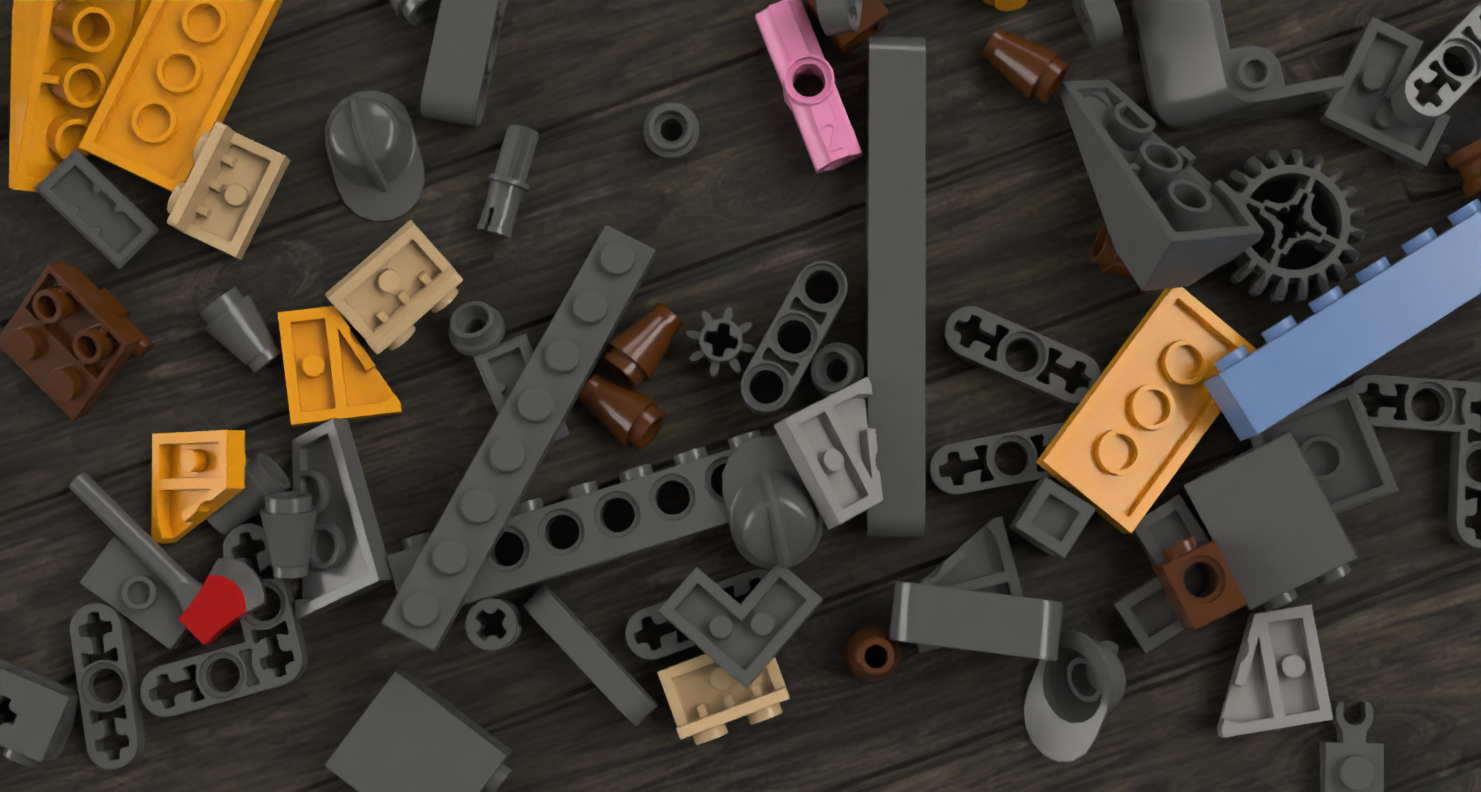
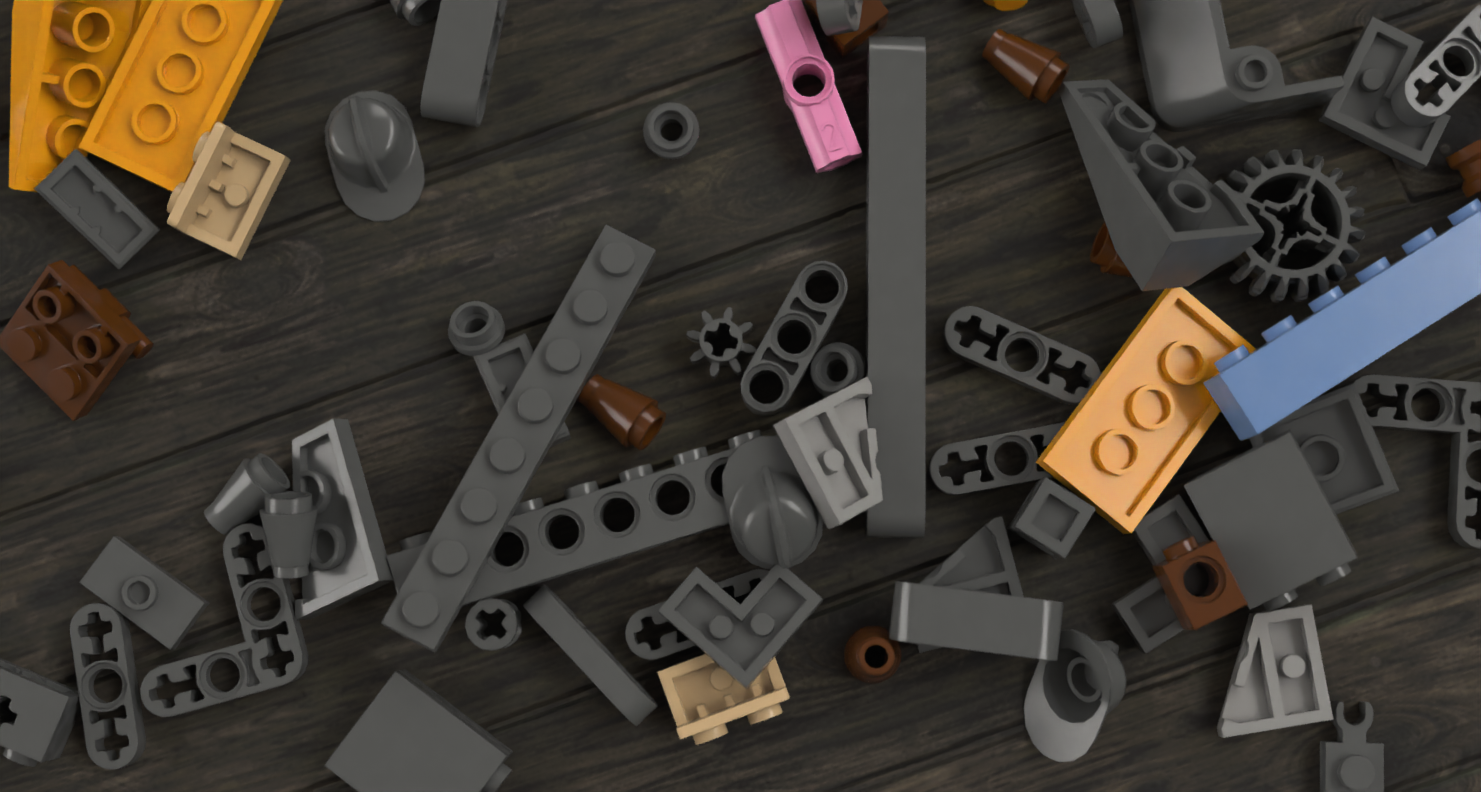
(193, 478): light orange wing -> none
(207, 608): piece -> none
(240, 329): dark grey cone -> none
(329, 370): light orange wing -> none
(395, 288): tan bracket -> none
(508, 181): dark grey axle -> none
(640, 347): reddish brown cone -> none

